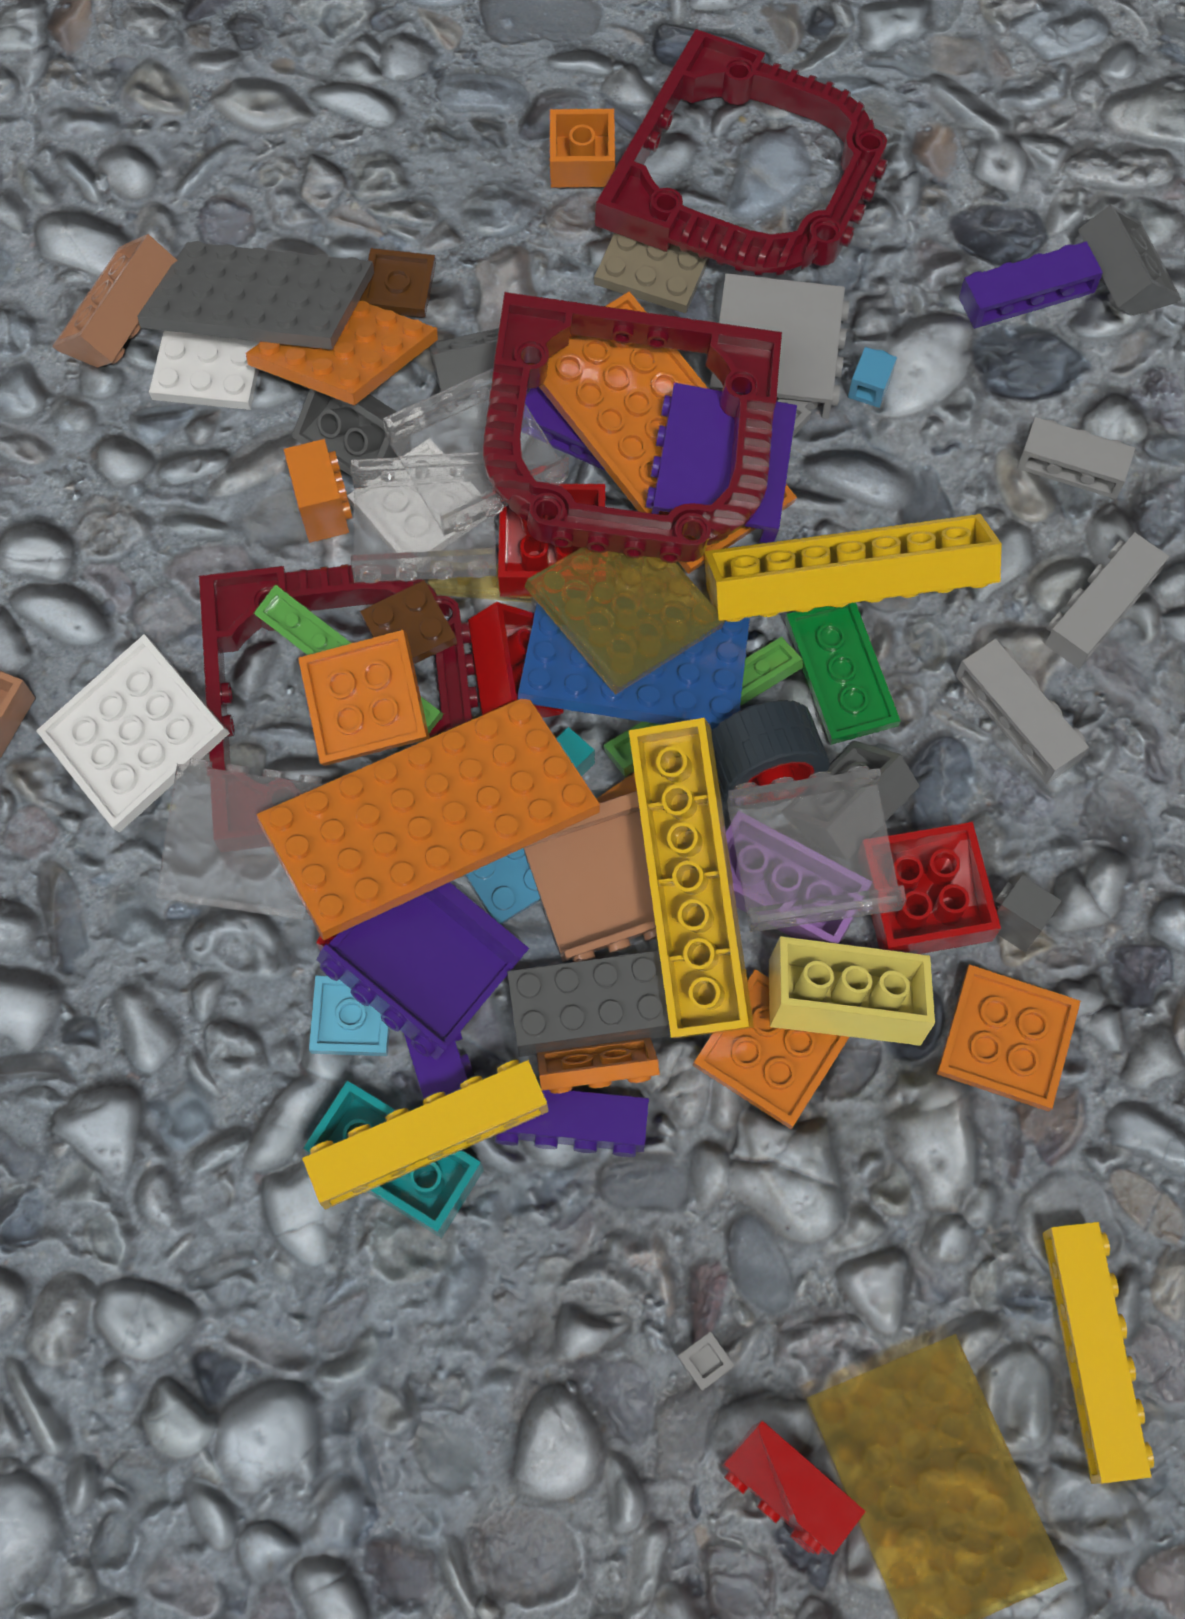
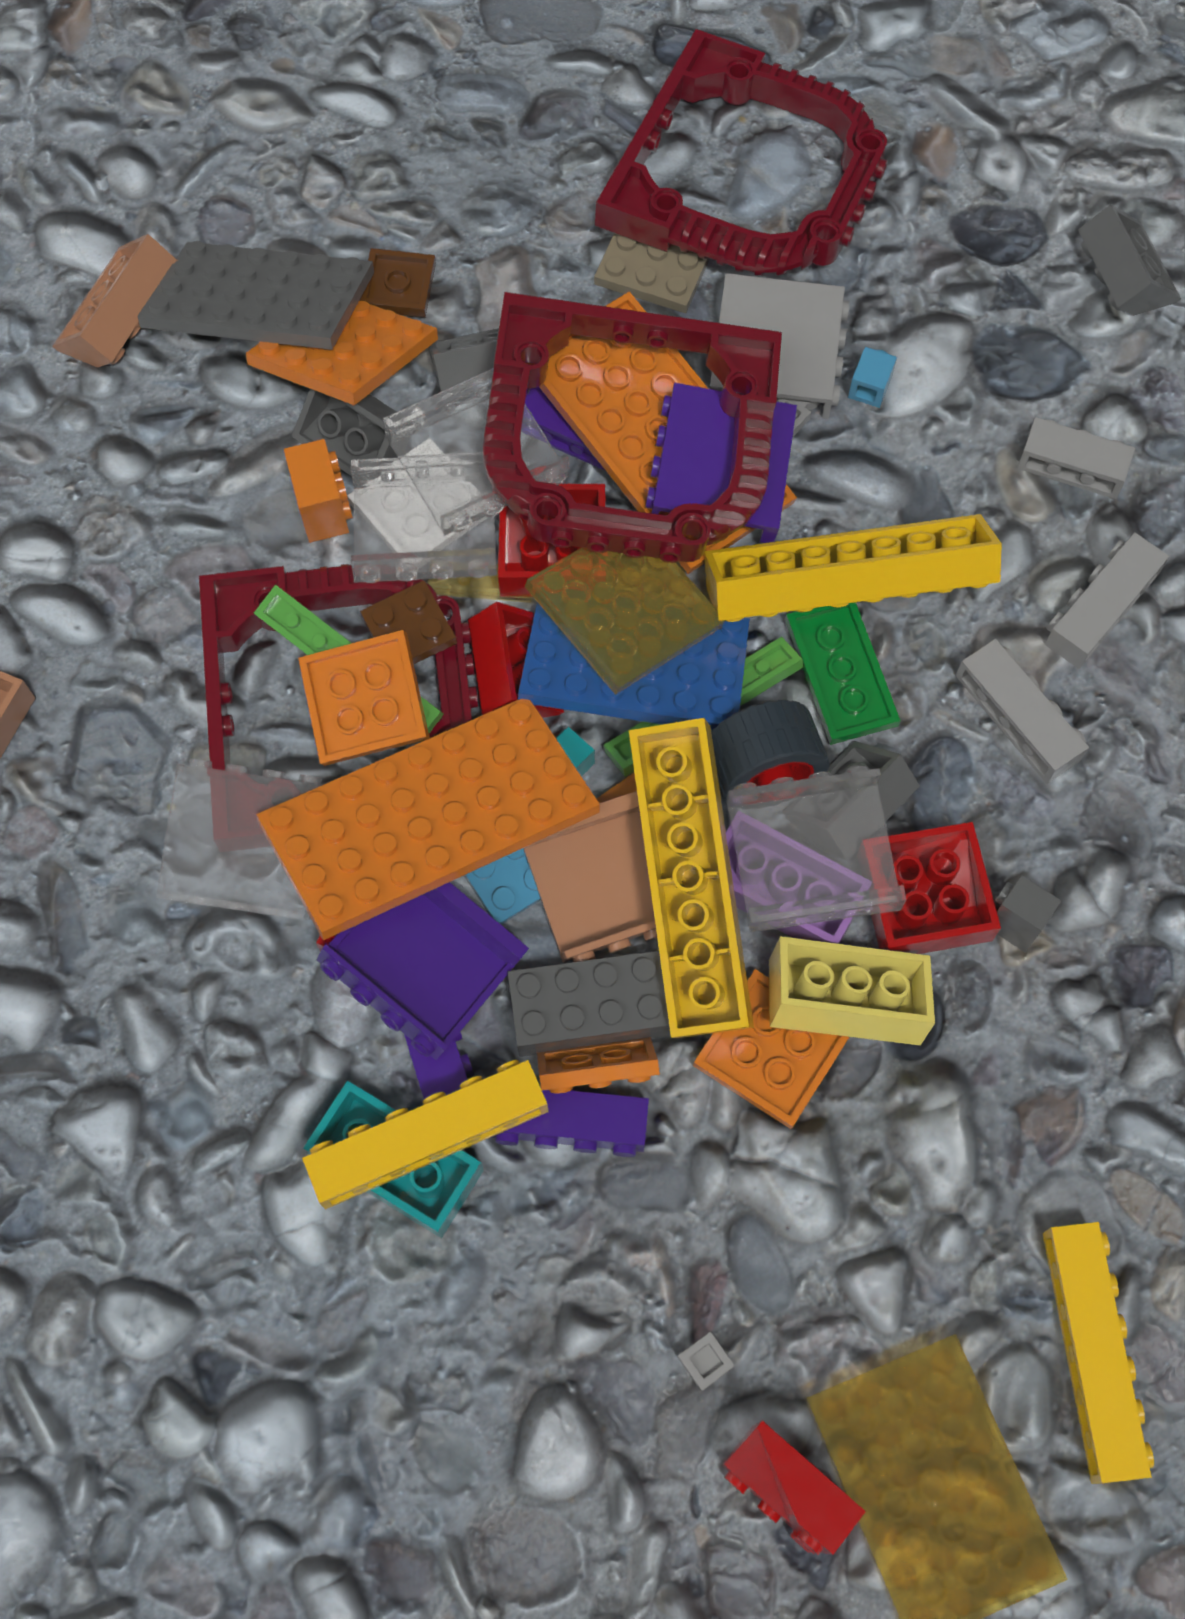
(131, 732): white plate -> none
(204, 371): white plate -> none
(343, 1024): medium azure plate -> none
(581, 147): orange brick -> none
(1009, 1038): orange plate -> none
(1030, 284): dark purple brick -> none

